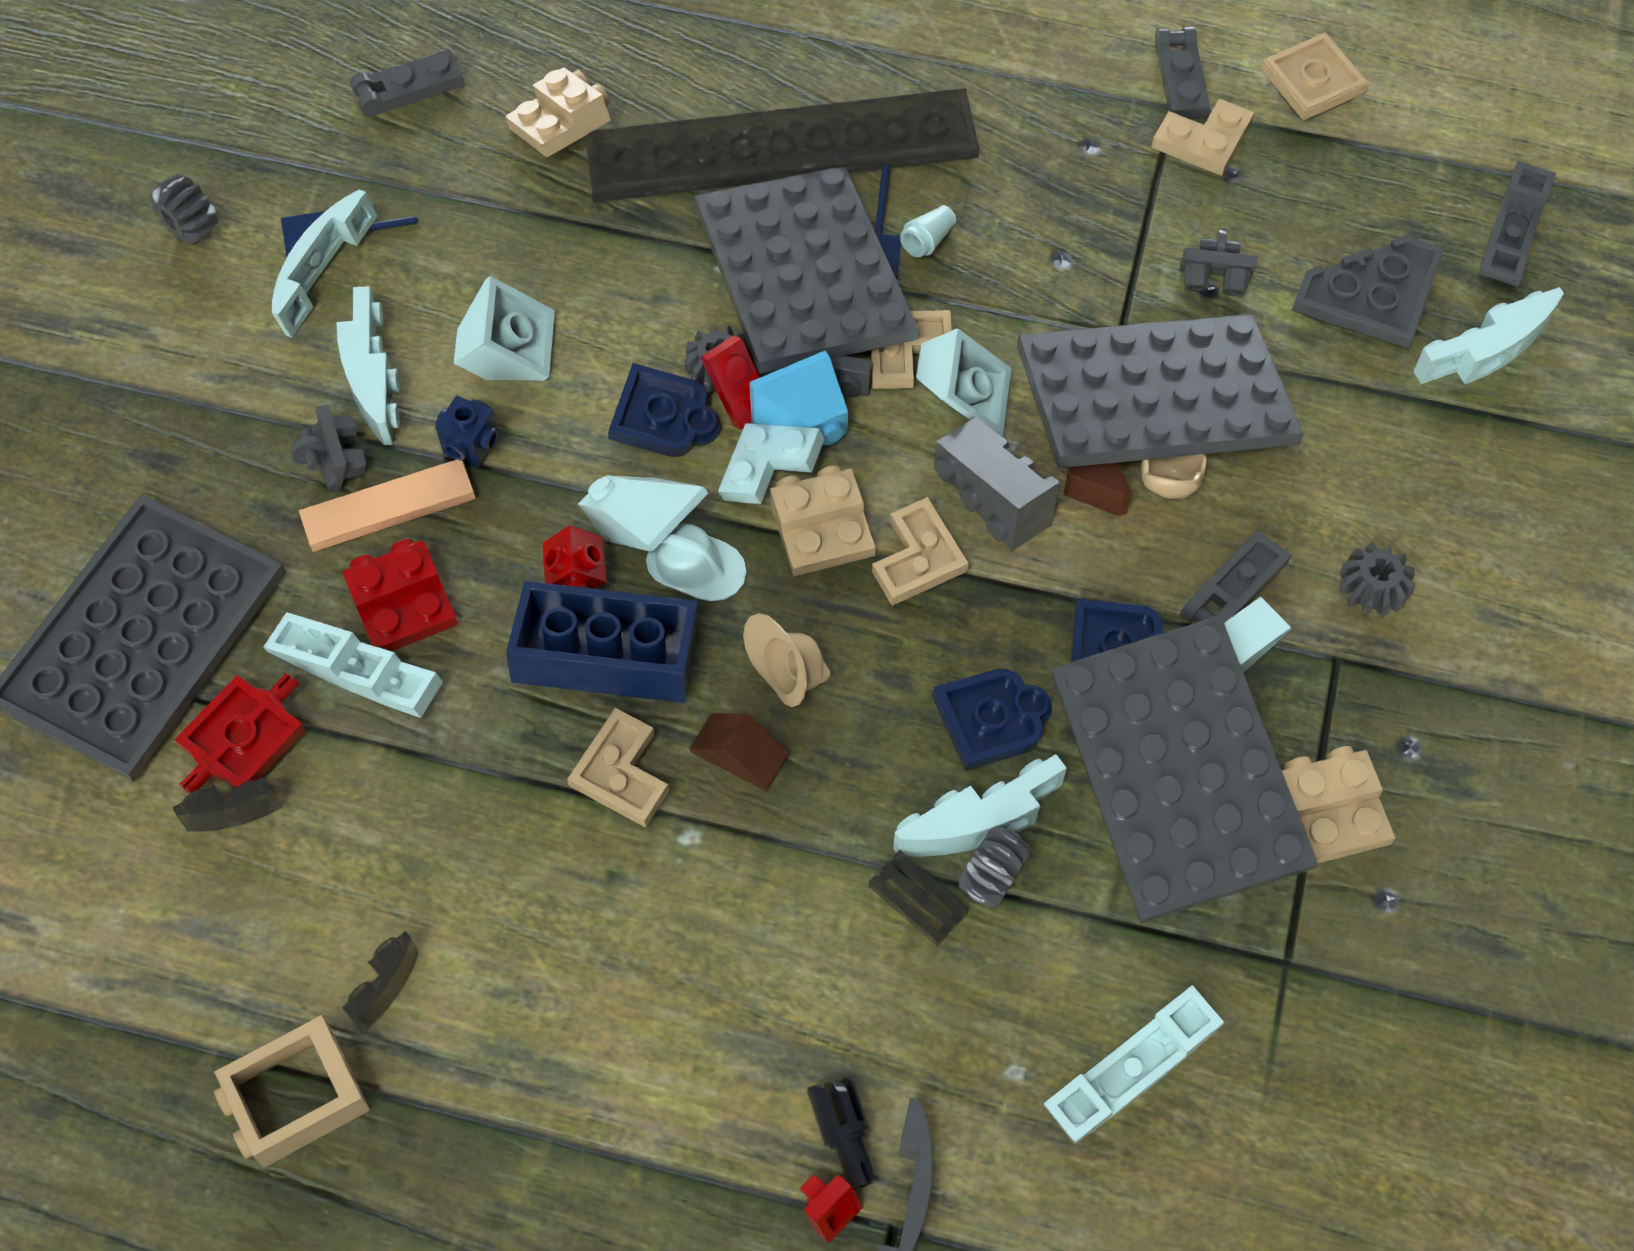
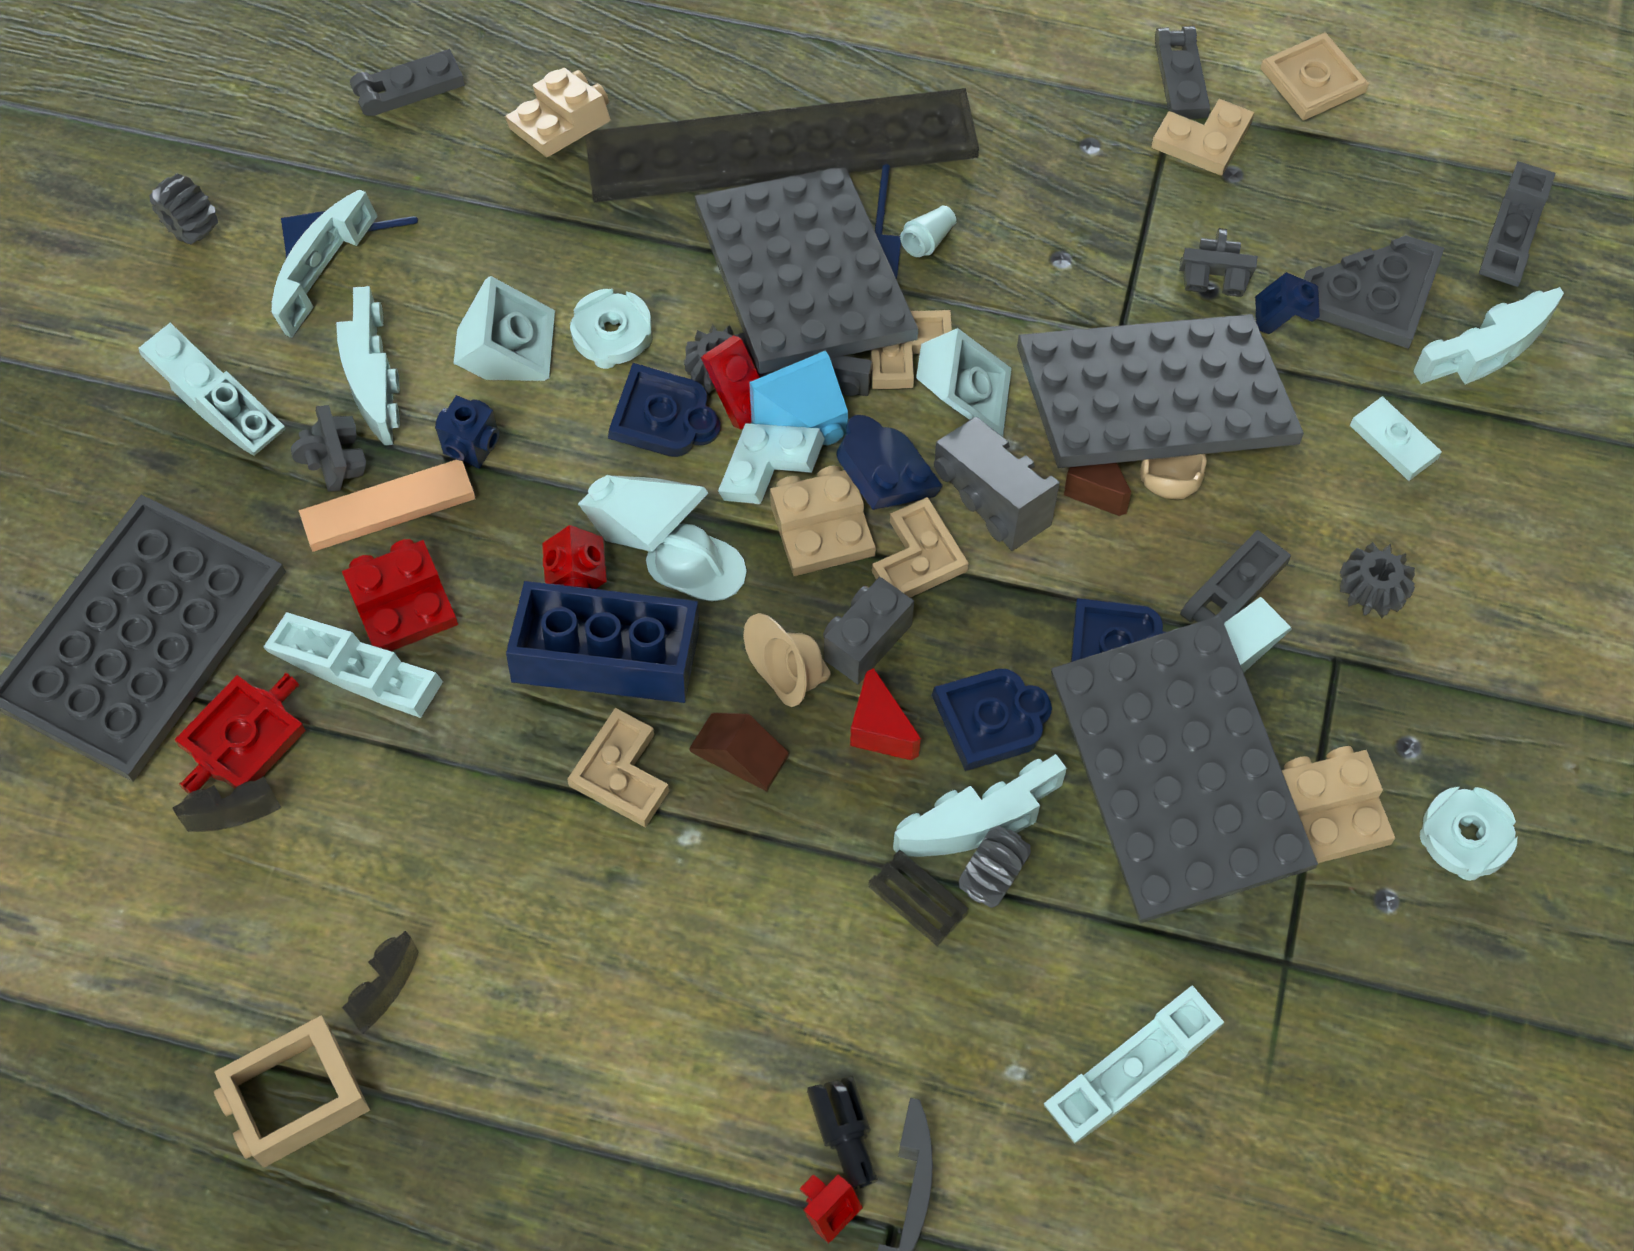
(210, 391): none -> light aqua slope
(616, 346): none -> light aqua plate
(867, 629): none -> dark grey brick
(881, 723): none -> red slope
(885, 464): none -> dark blue plate
(1283, 300): none -> dark blue bracket
(1395, 438): none -> light aqua plate
(1456, 853): none -> light aqua plate

